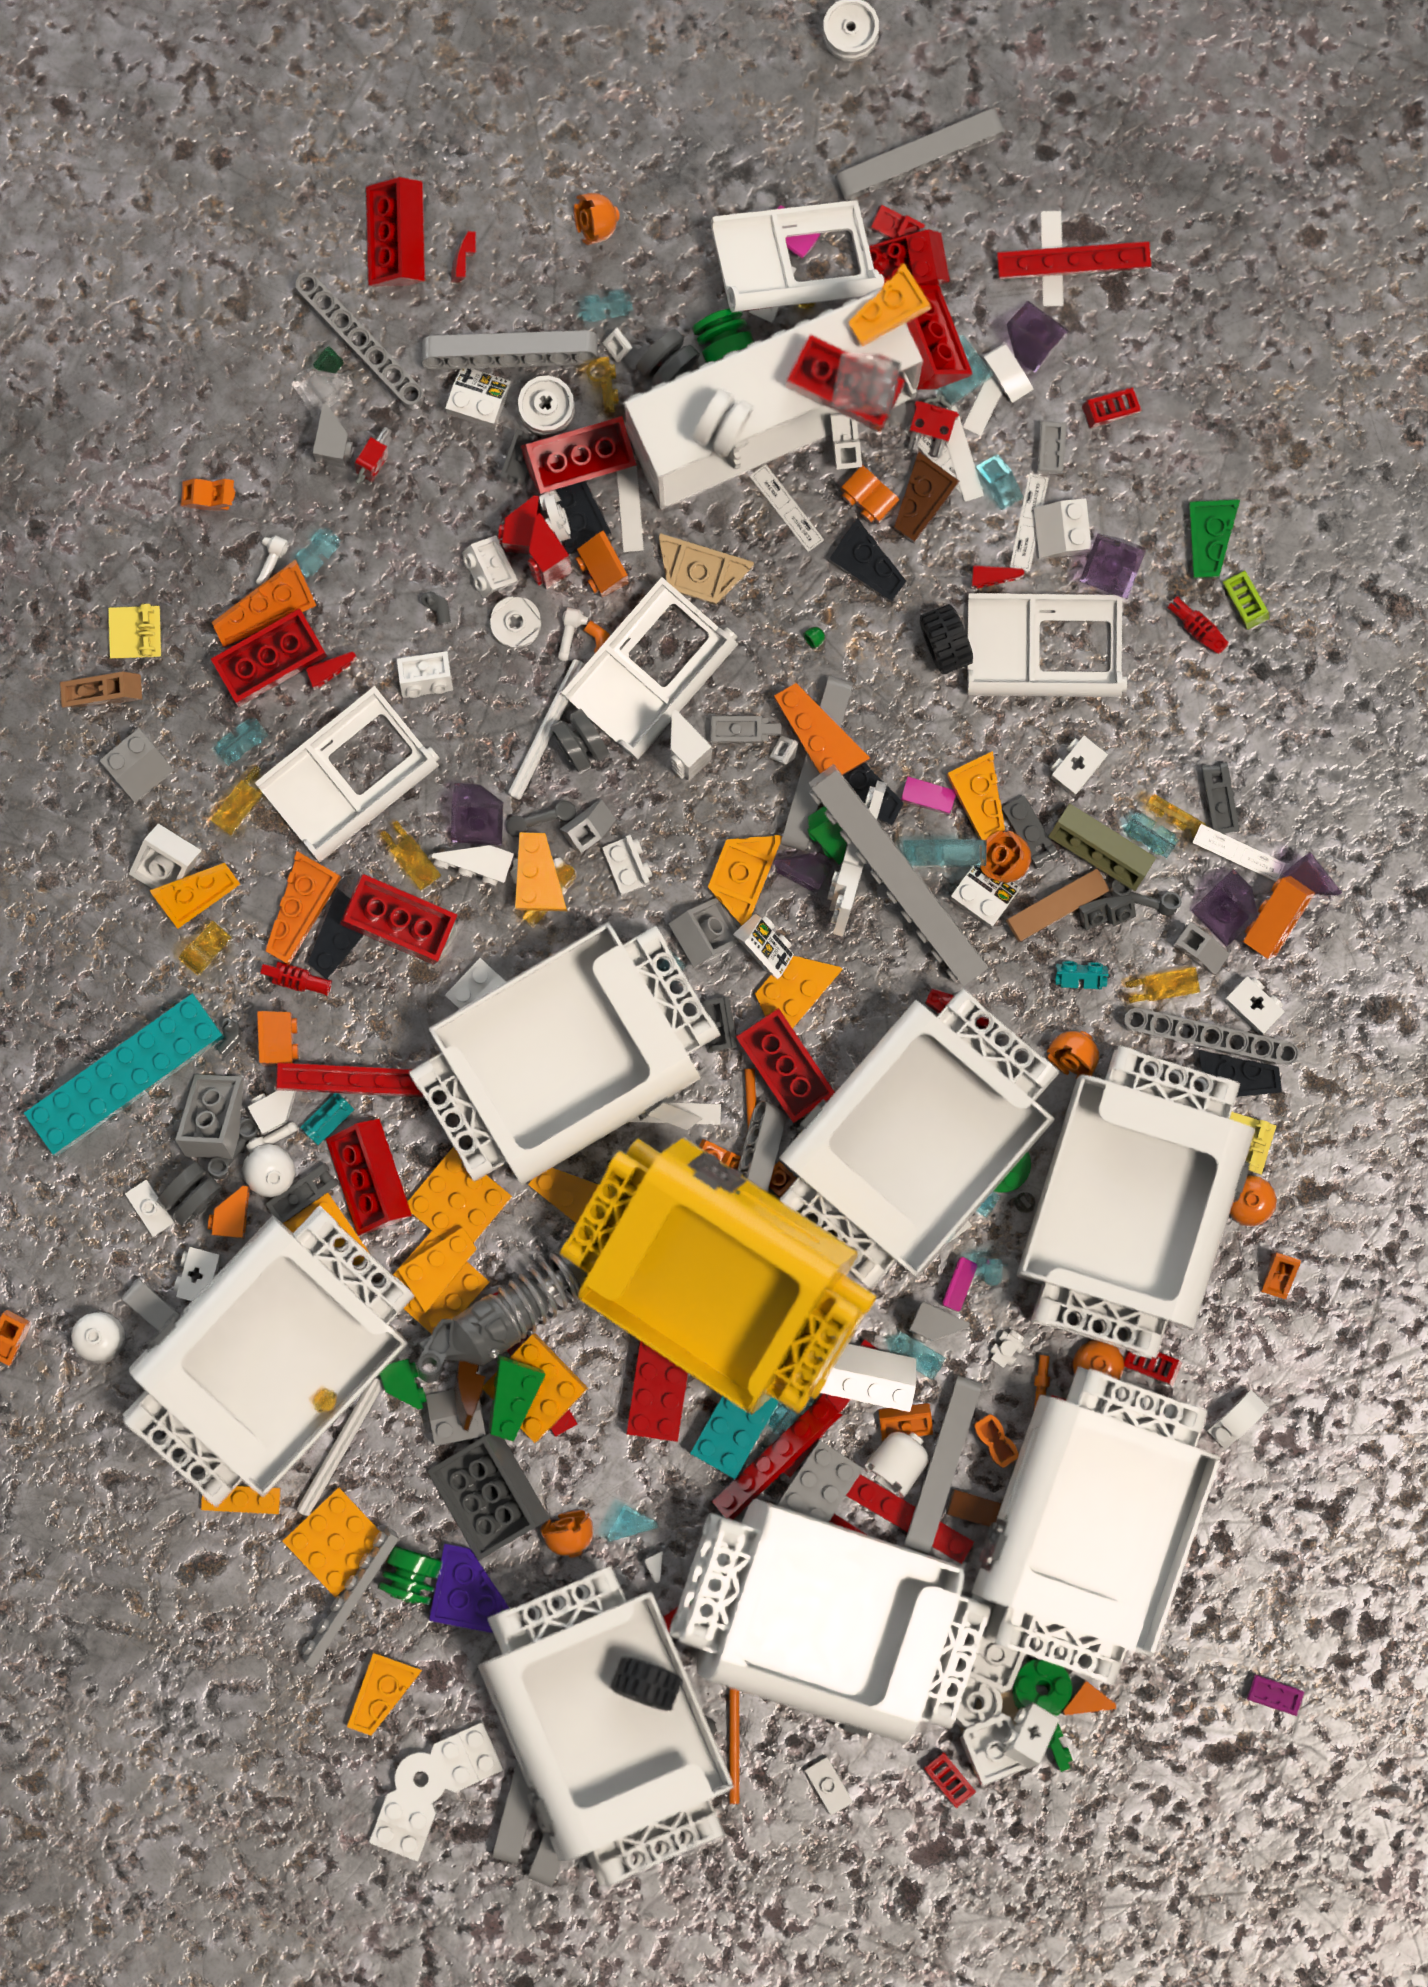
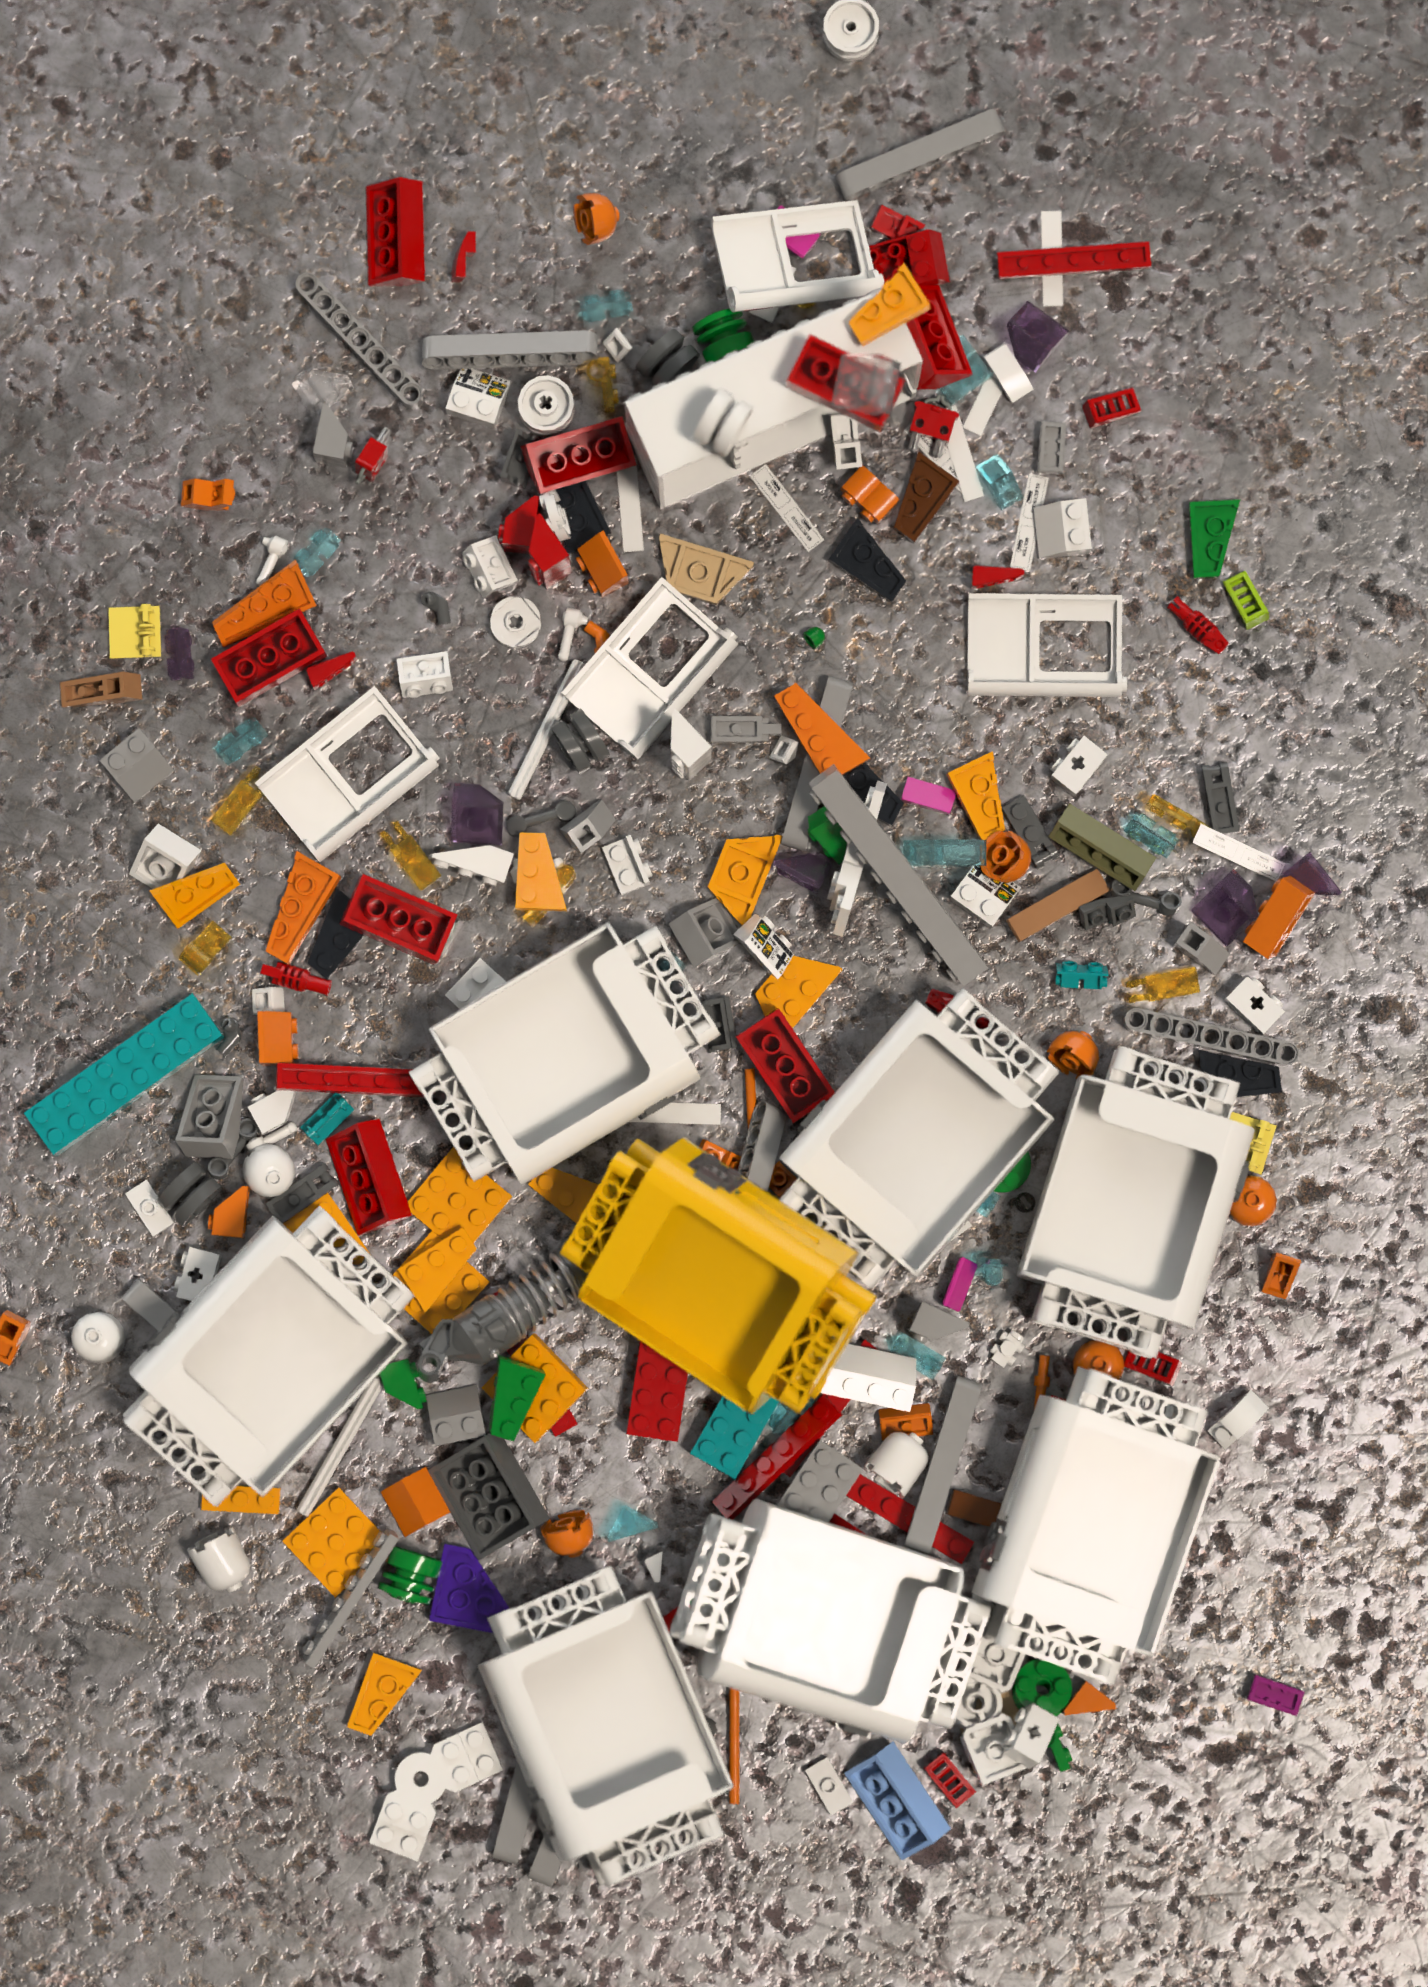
(179, 642): none -> clear purple hinge
(221, 1560): none -> white cylinder
(268, 999): none -> white slope
(324, 1400): clear yellow plate -> none
(328, 361): clear green slope -> none
(415, 1501): none -> orange slope
(467, 1392): reddish brown slope -> none
(646, 1683): black tyre -> none
(675, 1116): white sticker -> none
(897, 1801): none -> light blue slope
(946, 639): black tyre -> none
(999, 1446): orange brick -> none
(1113, 565): clear purple slope -> none

